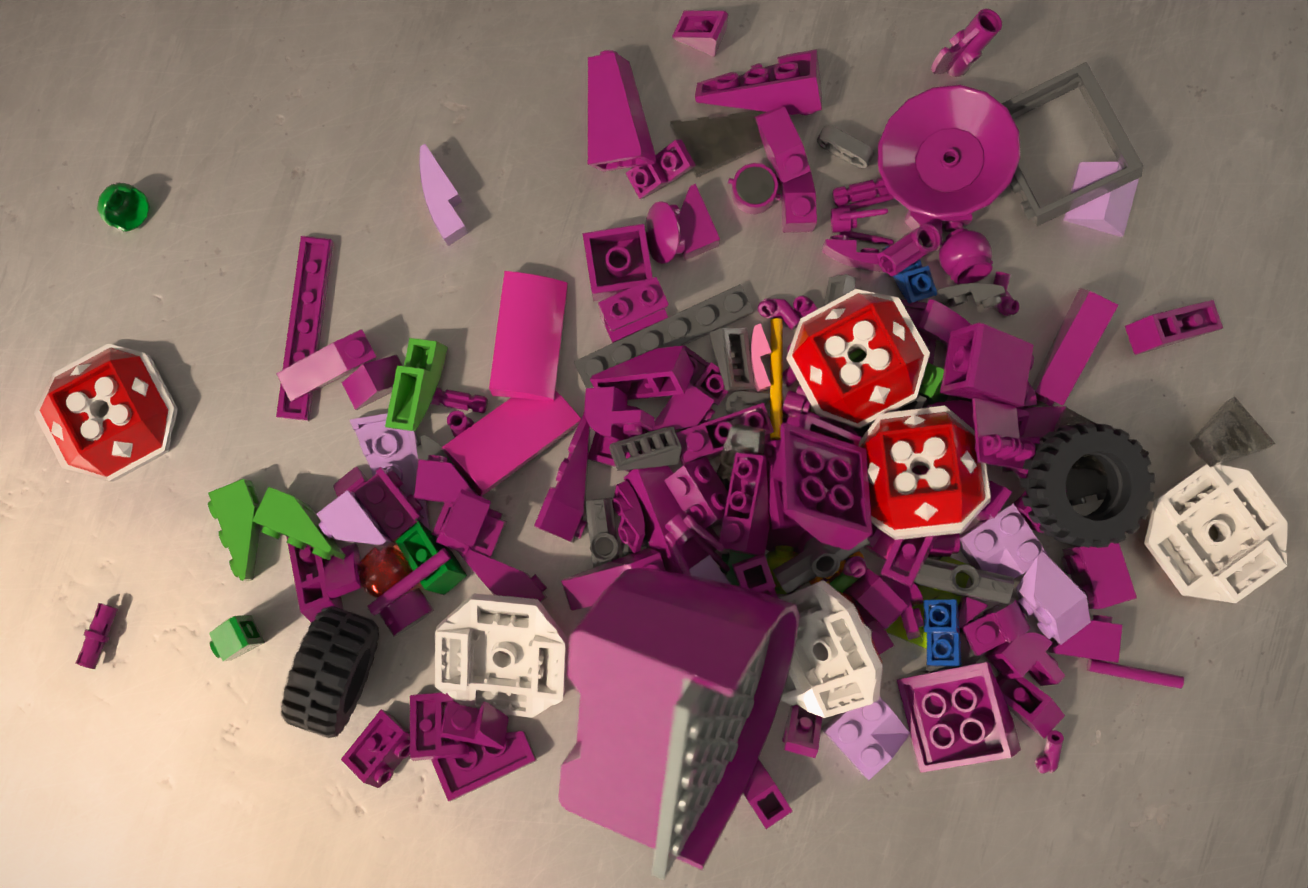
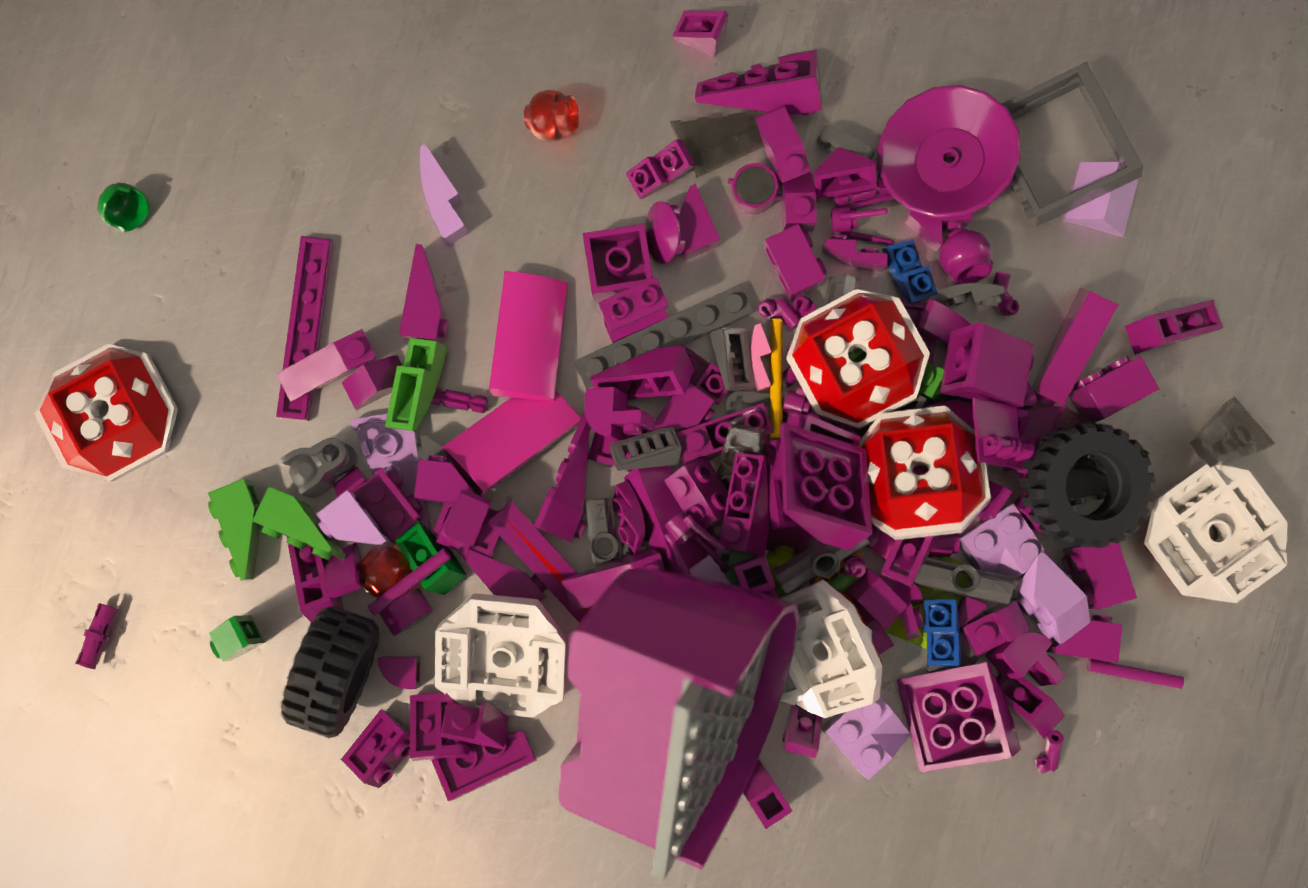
(315, 468): none -> dark grey piece
(401, 670): none -> magenta brick
(423, 310): none -> magenta slope
(458, 422): magenta pin -> none
(535, 552): none -> magenta tile
(552, 115): none -> clear red piece
(615, 116): magenta slope -> none
(794, 261): none -> magenta brick
(844, 174): none -> magenta slope
(908, 249): magenta piece -> none
(968, 44): magenta pin -> none
(1114, 390): none -> magenta brick

